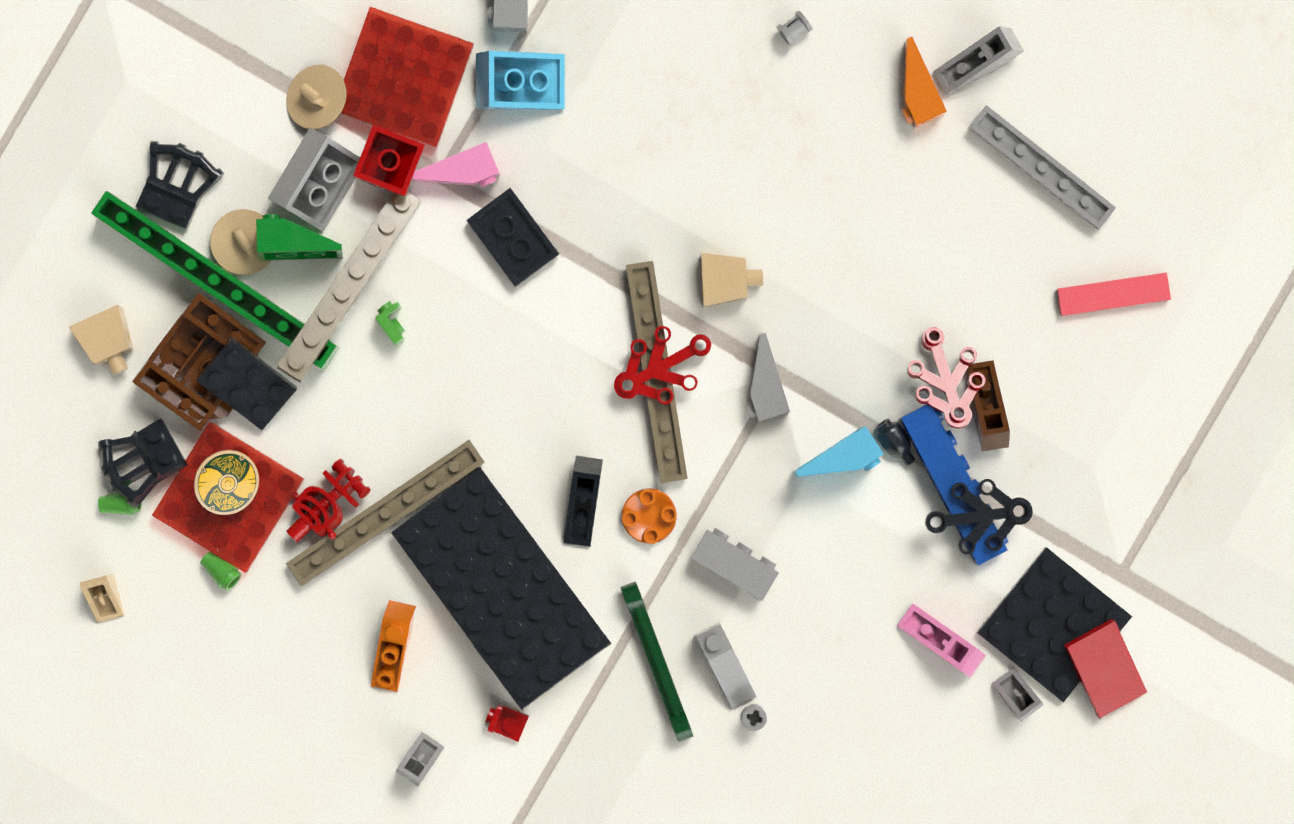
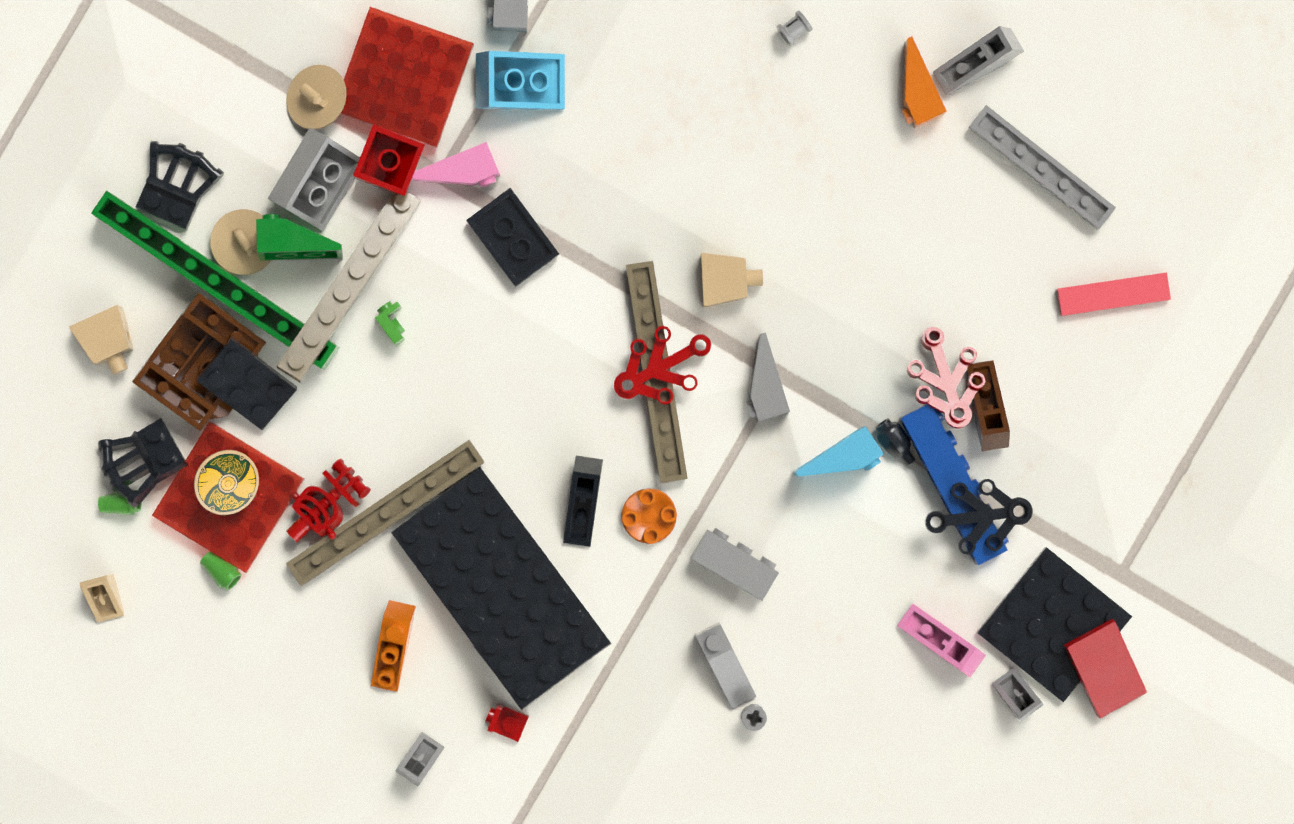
(657, 661): dark green piece -> none

